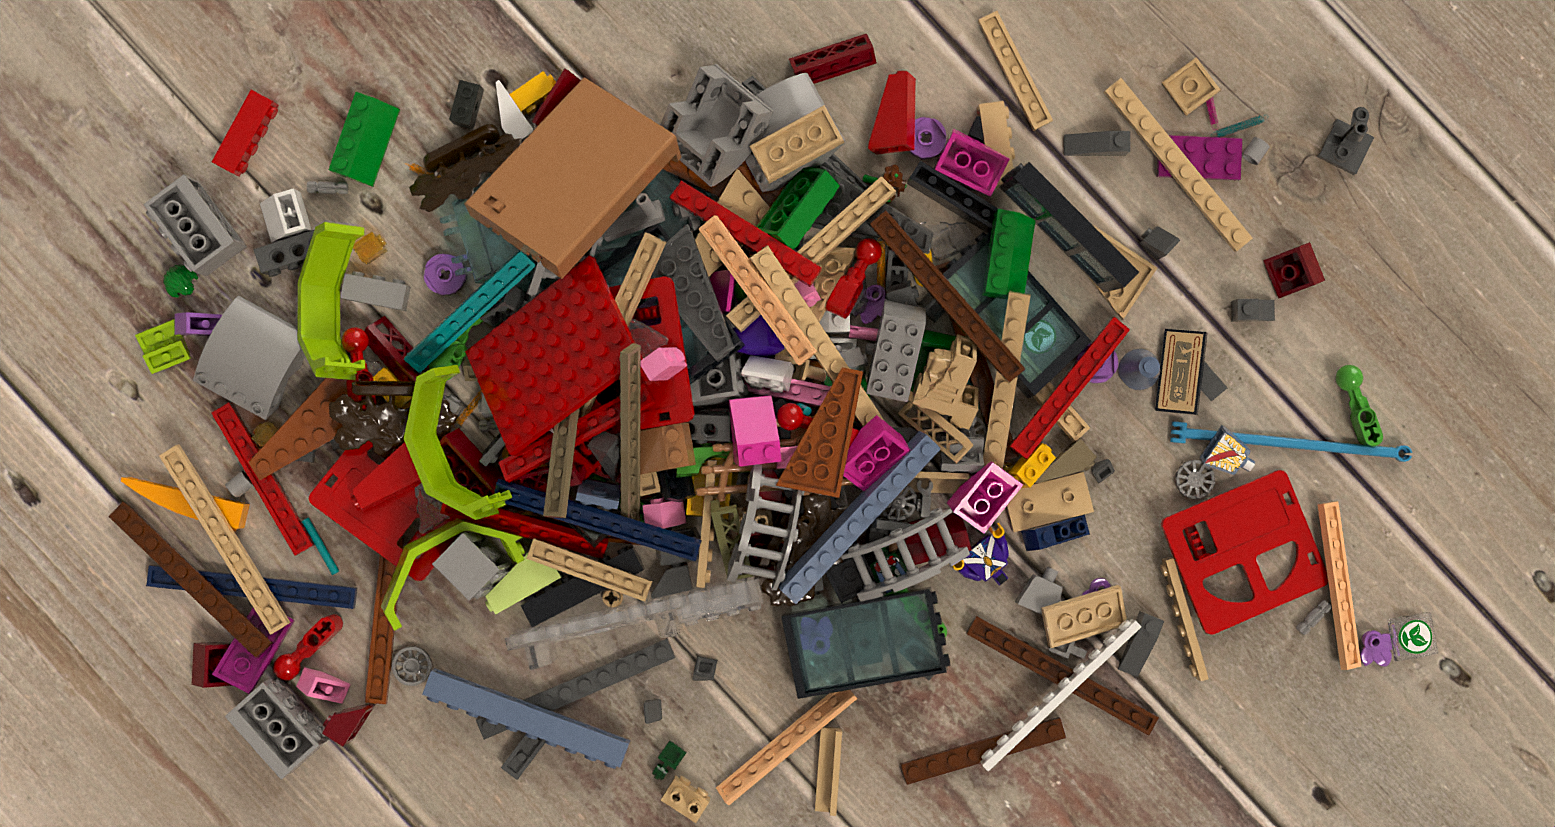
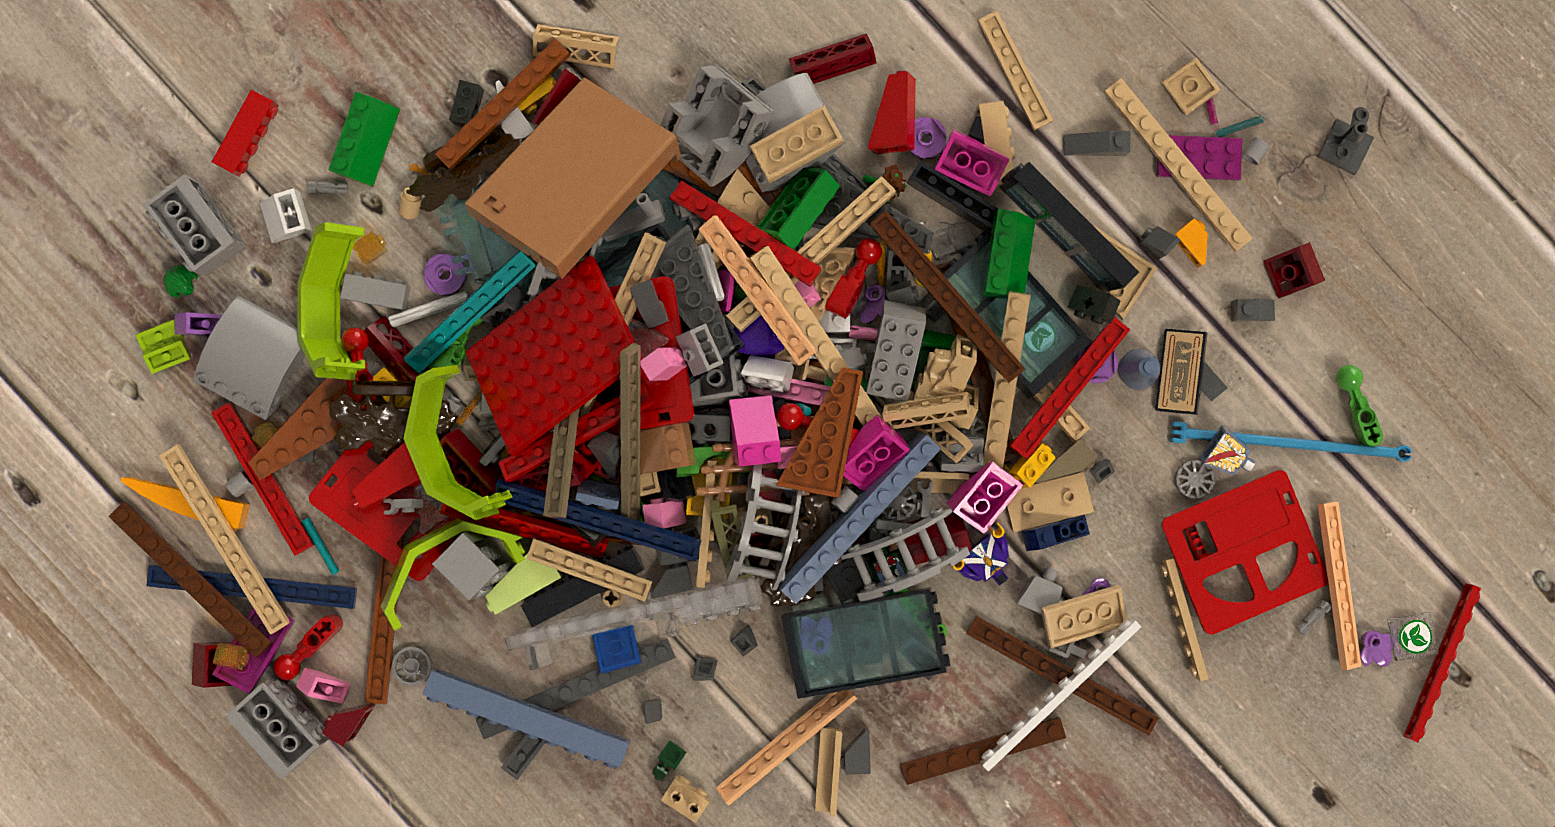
(230, 656): none -> clear yellow brick
(267, 254): dark grey brick -> none
(406, 505): none -> light grey plate
(409, 204): none -> tan brick
(428, 309): none -> white axle
(503, 104): none -> dark orange plate
(578, 40): none -> tan fence
(616, 649): none -> blue tile
(648, 304): none -> dark grey slope
(699, 350): none -> light grey brick
(708, 261): none -> white axle
(744, 641): none -> dark grey slope
(846, 500): none -> light grey beam
(857, 755): none -> dark grey slope
(927, 407): none -> tan fence
(1093, 304): none -> pearl dark grey brick
(1140, 644): dark grey slope -> none
(1193, 241): none -> light orange slope
(1439, 670): none -> red plate

